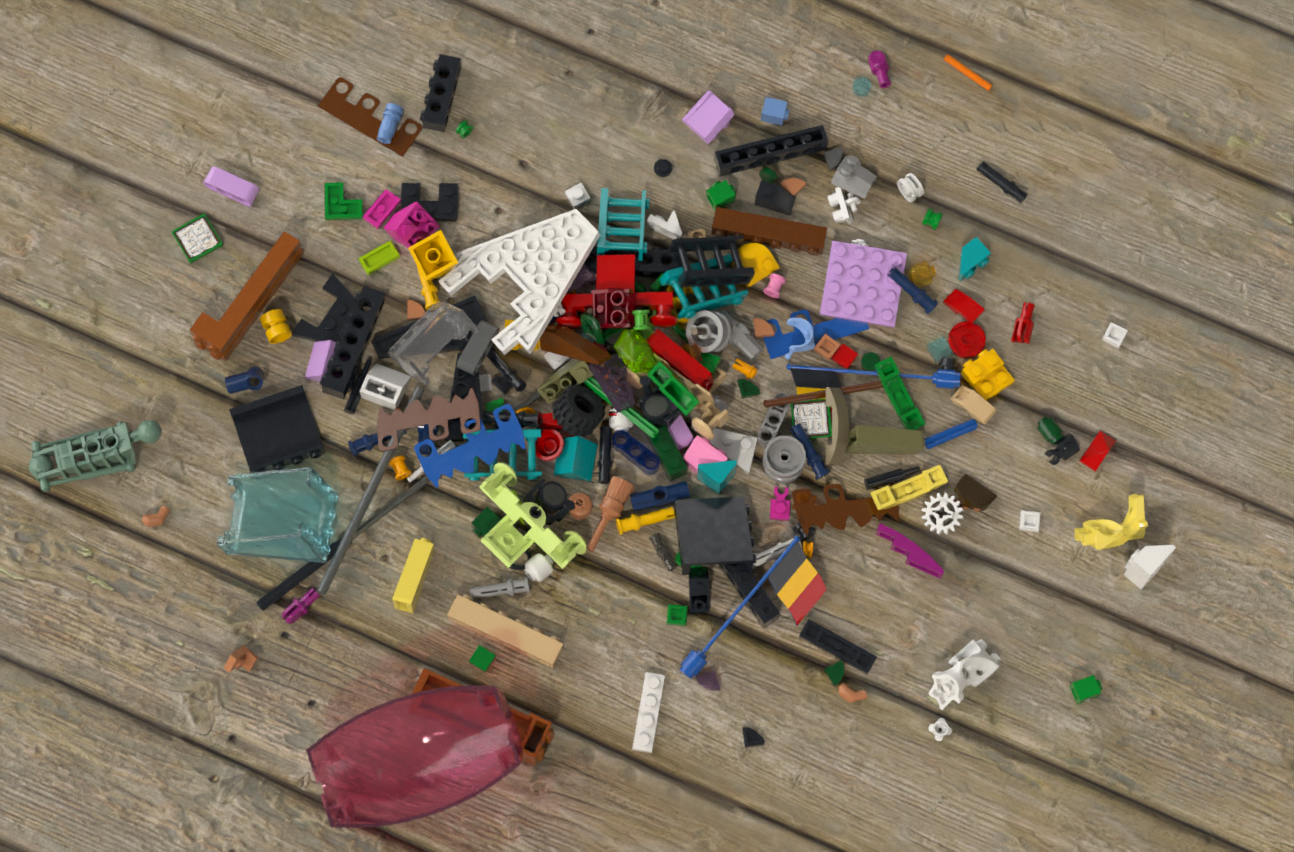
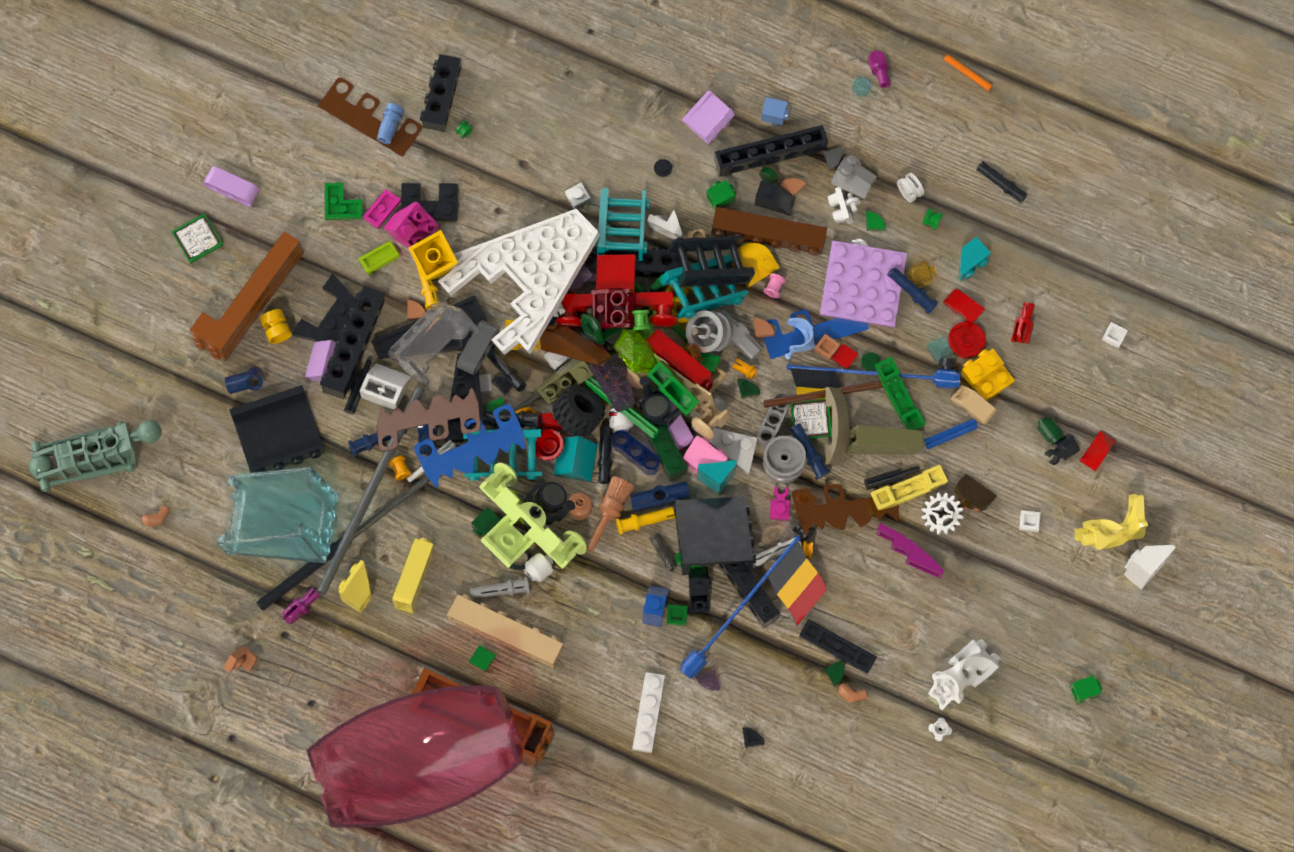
(356, 589): none -> light yellow slope
(655, 606): none -> blue slope
(874, 222): none -> green tile

